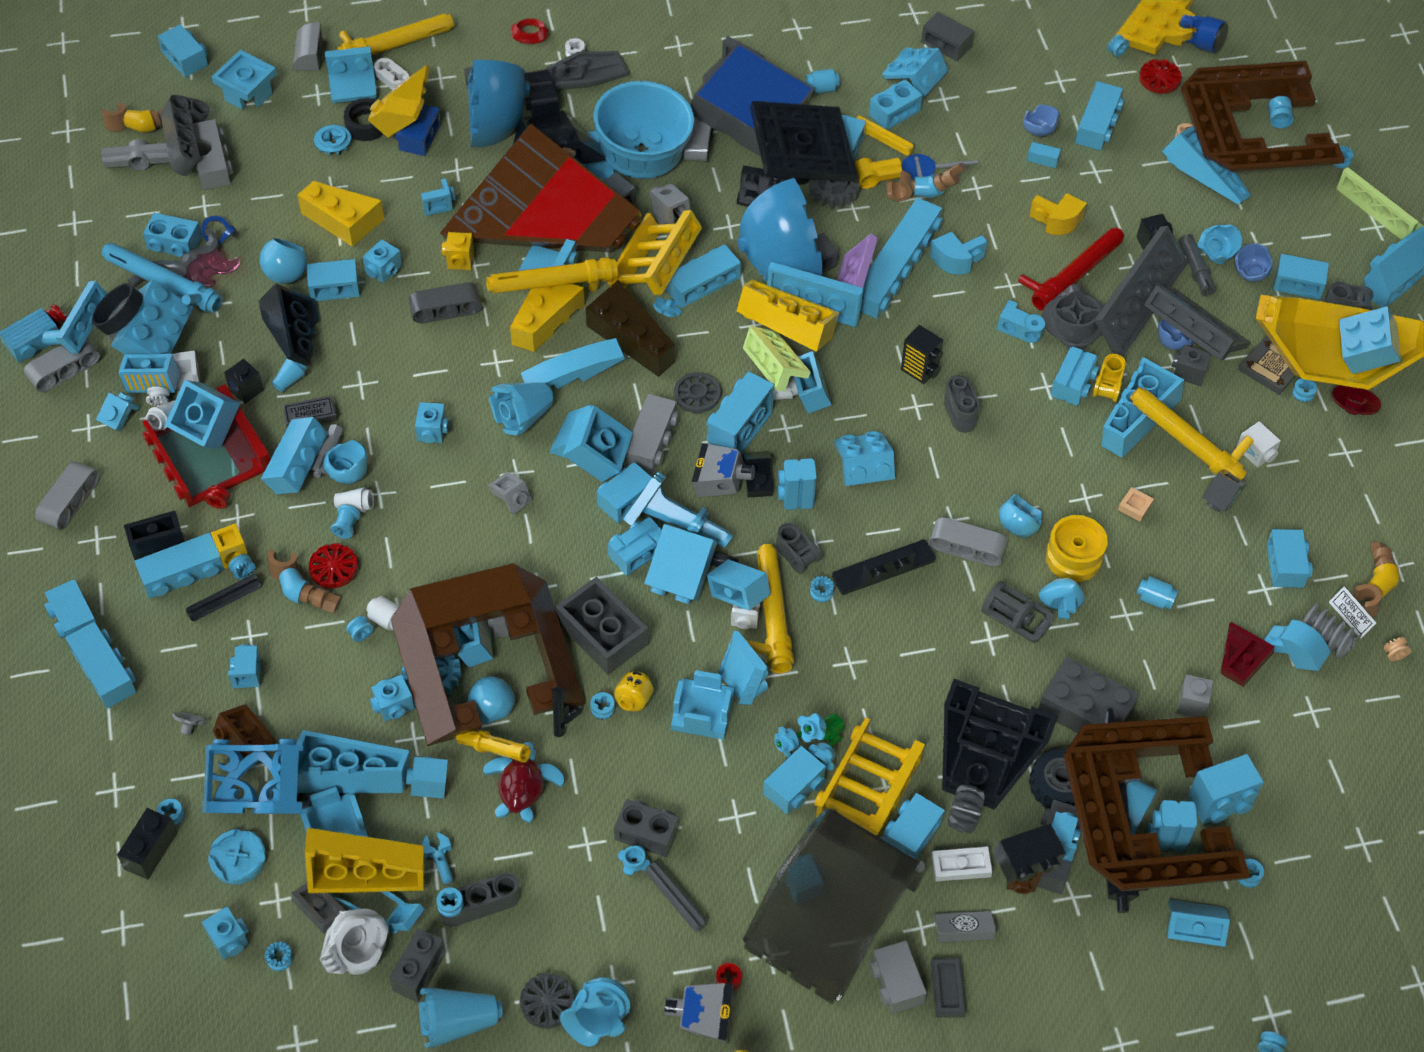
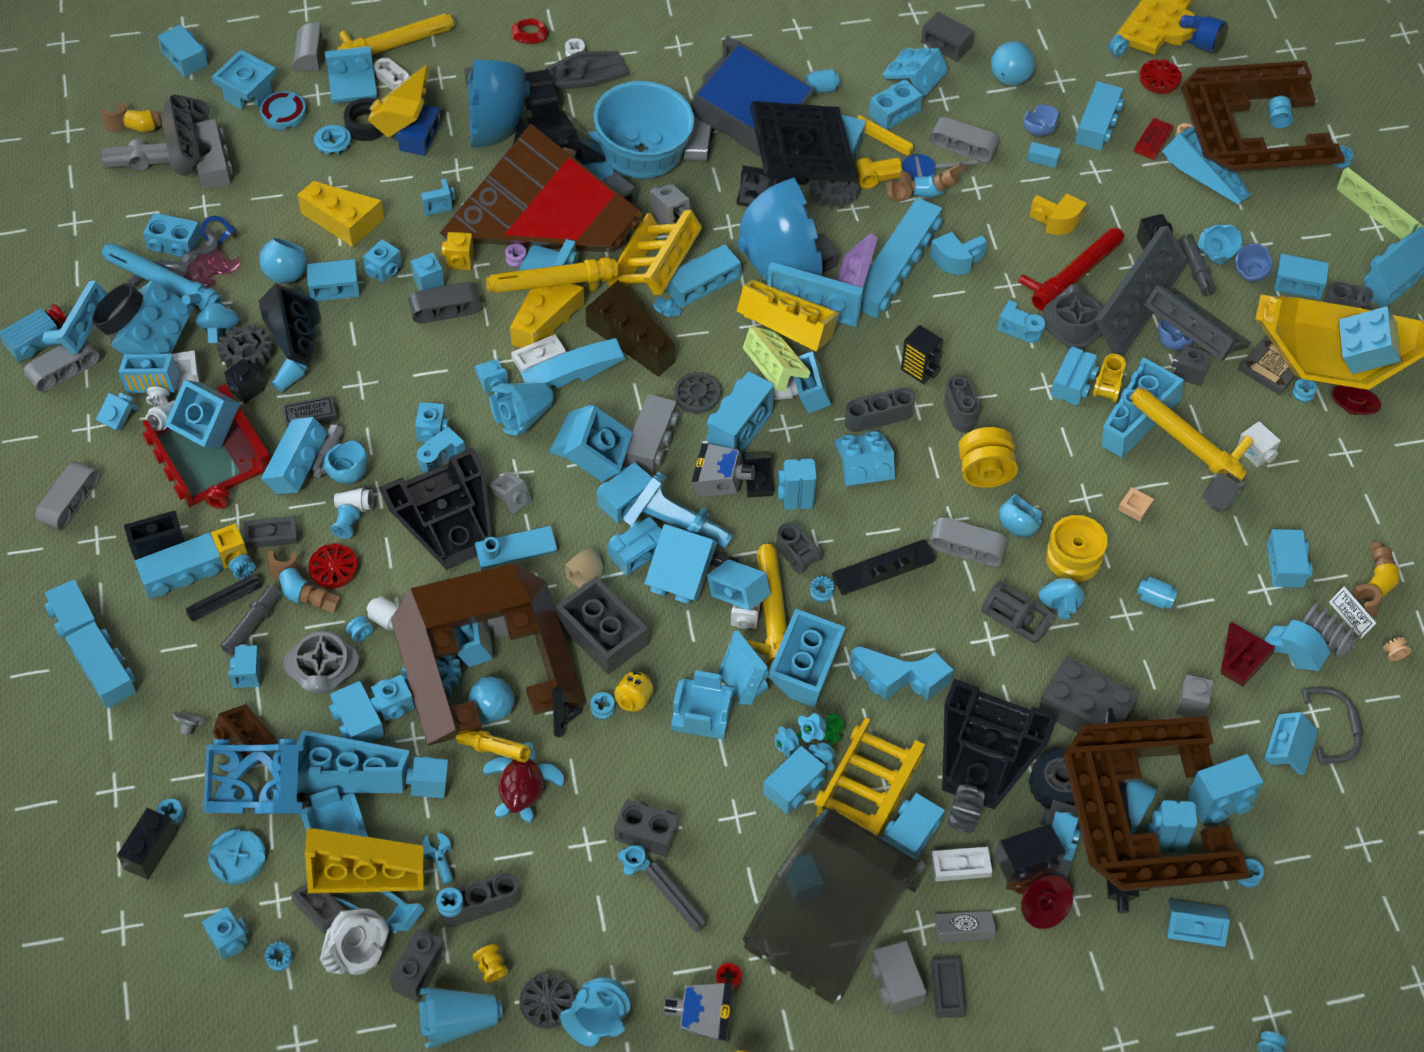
(215, 319): none -> medium azure piece
(244, 344): none -> dark grey gear
(258, 611): none -> dark grey pin
(270, 532): none -> dark grey plate
(283, 110): none -> medium azure tile
(343, 664): none -> light grey piece
(355, 714): none -> medium azure brick
(427, 272): none -> medium azure brick
(439, 449): none -> medium azure leg
(444, 508): none -> black wedge
(490, 963): none -> yellow bush
(491, 374): none -> medium azure bracket
(515, 249): none -> lavender bush
(515, 547): none -> medium azure piece
(537, 353): none -> white plate
(584, 567): none -> tan brick
(806, 656): none -> medium azure slope
(879, 409): none -> dark grey beam
(888, 675): none -> medium azure arch
(964, 139): none -> light grey beam
(988, 457): none -> yellow wheel
(1013, 63): none -> medium azure helmet
(1053, 907): none -> dark red dish
(1153, 138): none -> red tile
(1292, 742): none -> medium azure panel
(1354, 720): none -> dark grey piece

